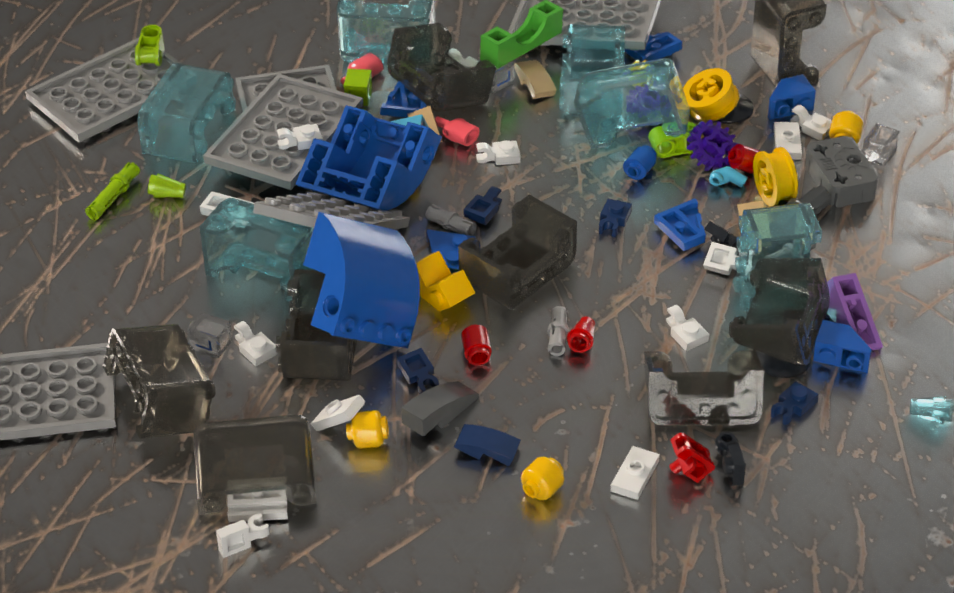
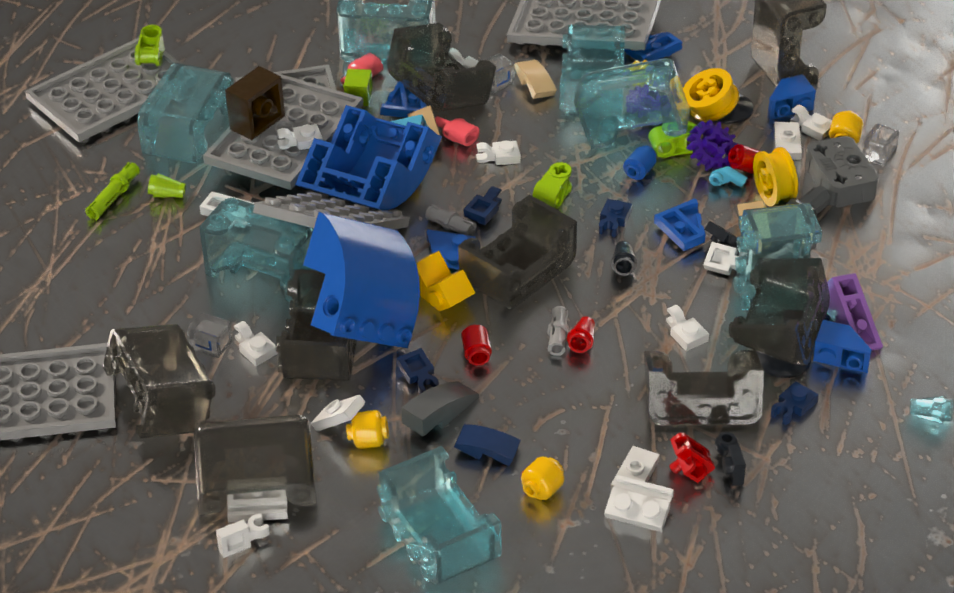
(255, 102): none -> dark brown slope
(436, 517): none -> clear light blue windscreen
(541, 24): bright green arch -> none
(554, 185): none -> lime piece
(623, 259): none -> black cone
(639, 503): none -> white plate

